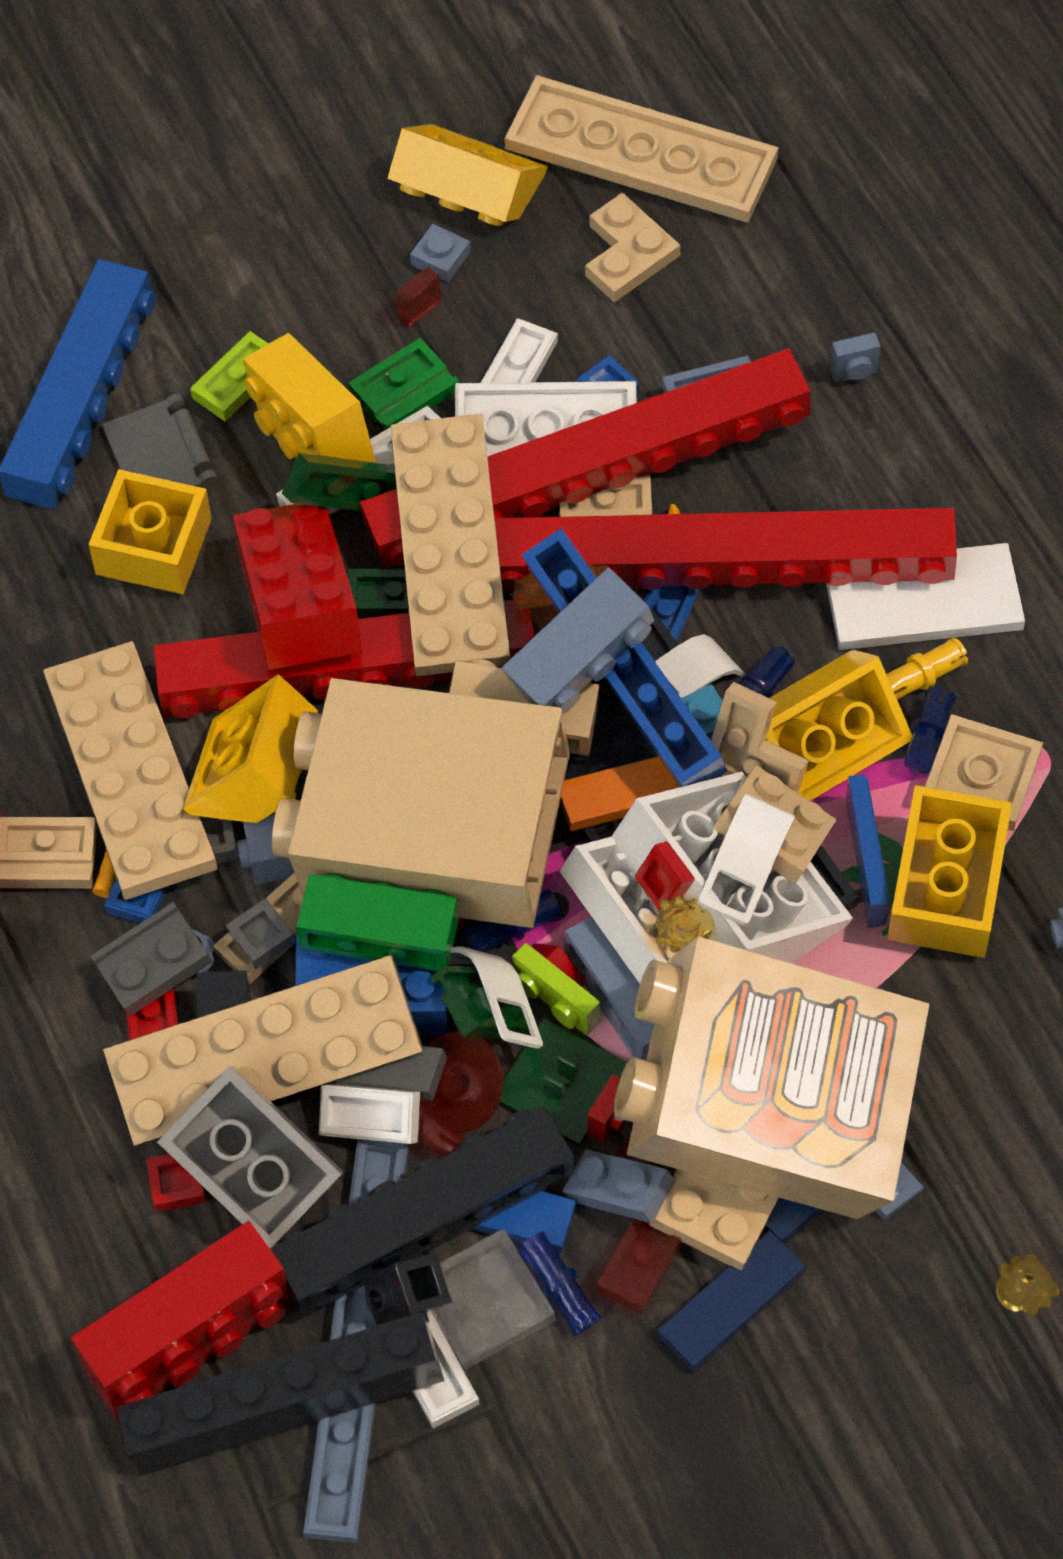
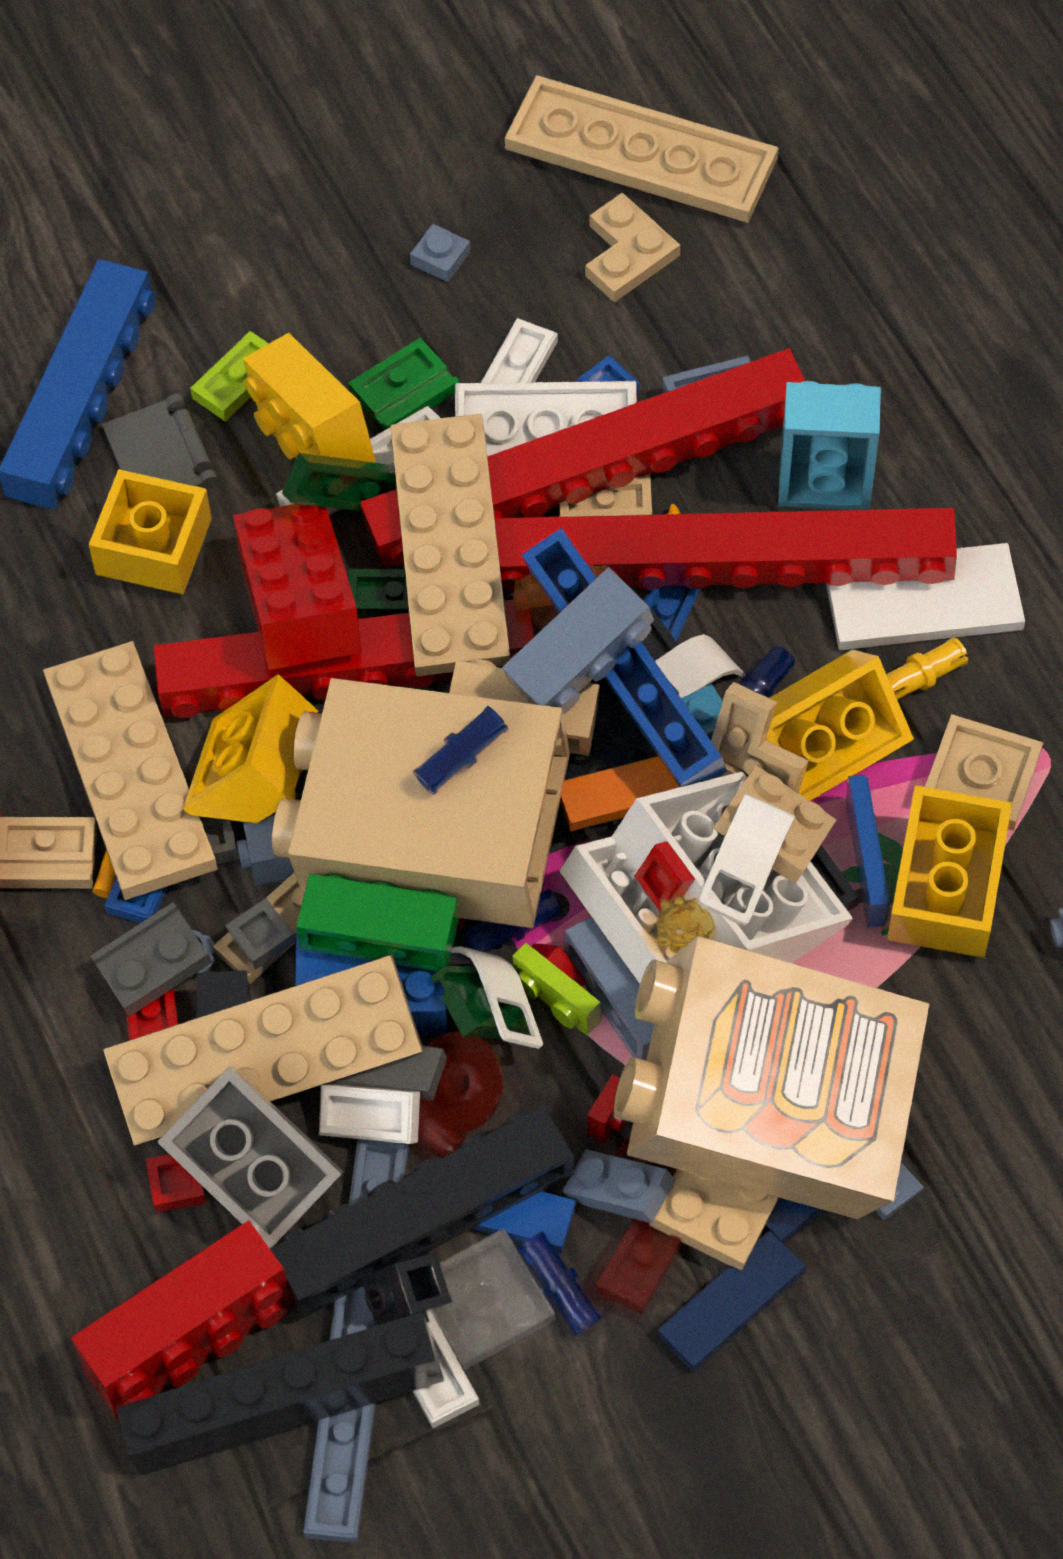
(418, 296): clear red tile -> none
(460, 750): none -> clear blue pin
(464, 173): yellow slope -> none
(562, 1077): dark green piece -> none
(829, 445): none -> medium azure brick
(854, 357): sand blue plate -> none
(928, 730): clear blue axle -> none
(1022, 1294): clear yellow animal -> none

